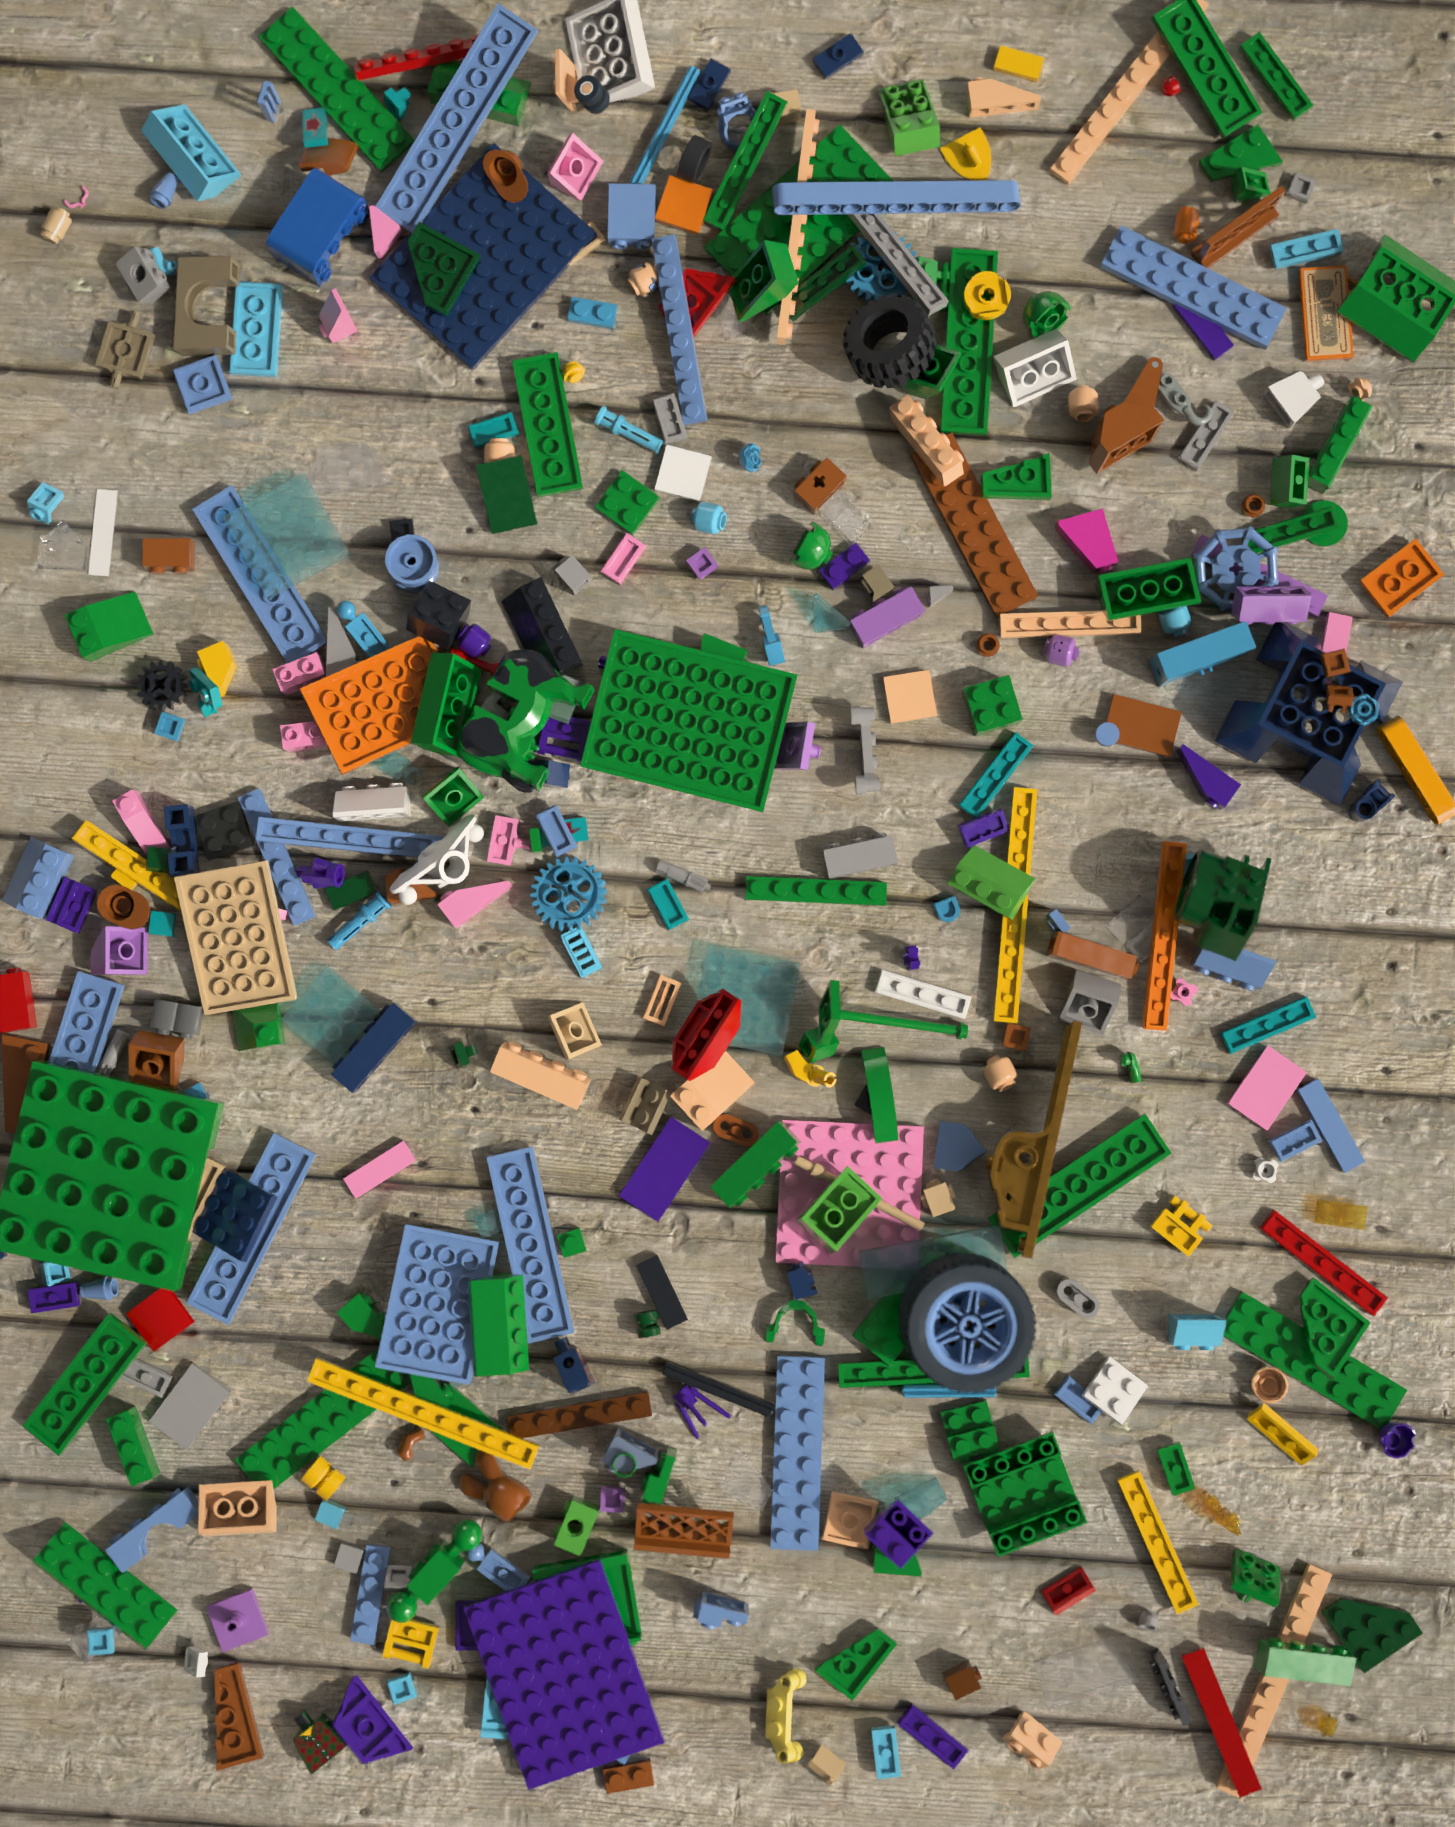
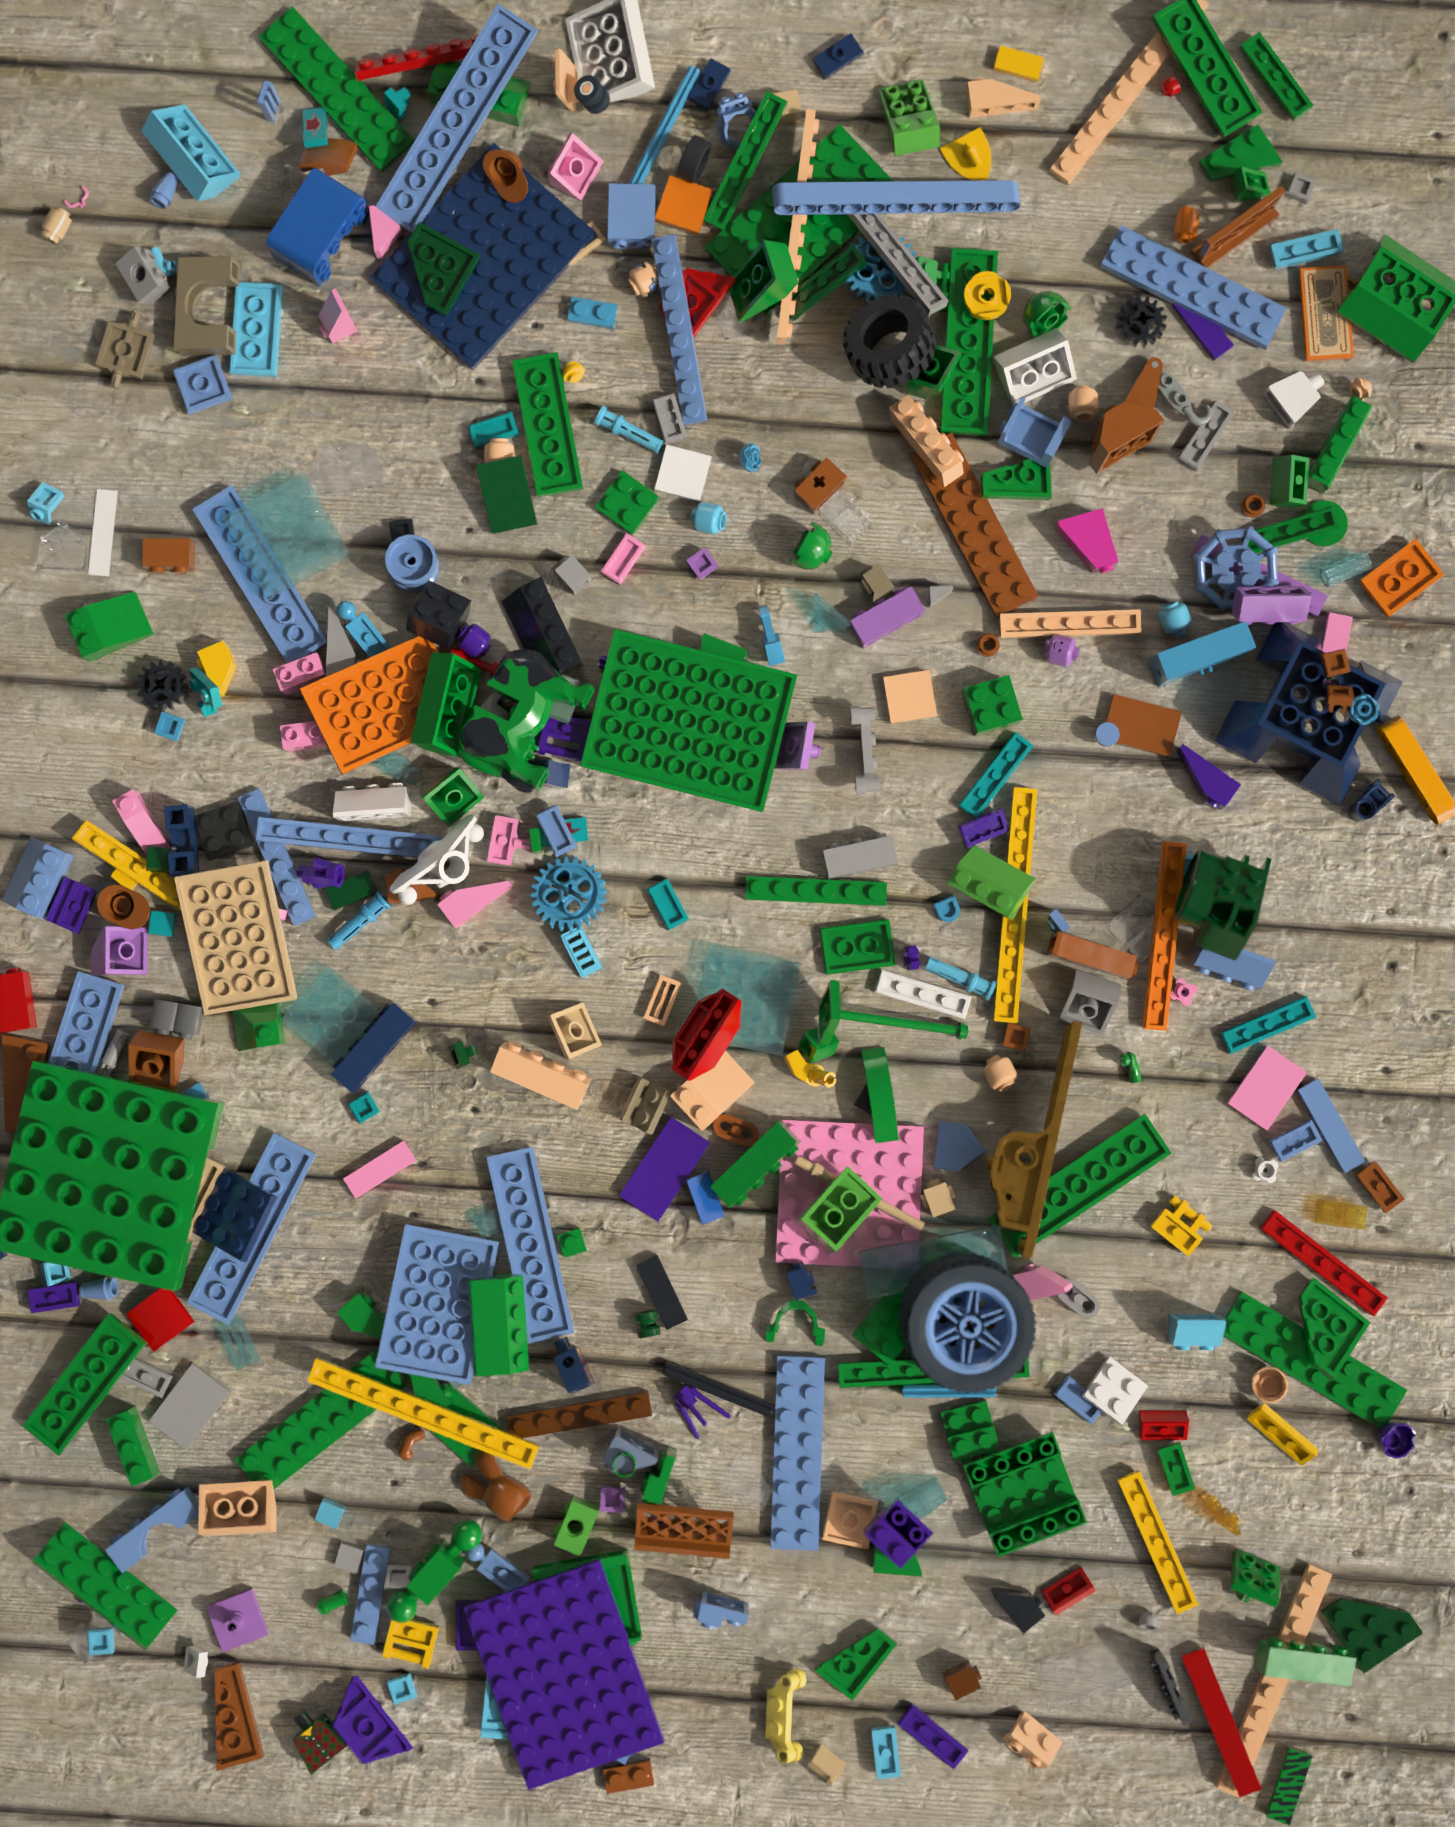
(247, 1361): none -> clear light blue tile
(323, 1478): yellow wheel -> none
(332, 1602): none -> green pin
(364, 1107): none -> teal tile
(683, 876): light grey piece -> none
(705, 1198): none -> blue slope
(844, 566): dark purple plate -> none
(857, 947): none -> green tile
(971, 982): none -> medium azure pin
(1020, 1607): none -> black slope
(1032, 433): none -> medium blue panel
(1041, 1281): none -> bright pink slope
(1147, 589): green slope -> none
(1151, 318): none -> black gear
(1163, 1425): none -> red slope
(1288, 1785): none -> green tile
(1327, 1725): clear yellow plate -> none
(1345, 568): none -> clear light blue axle
(1379, 1187): none -> dark orange plate

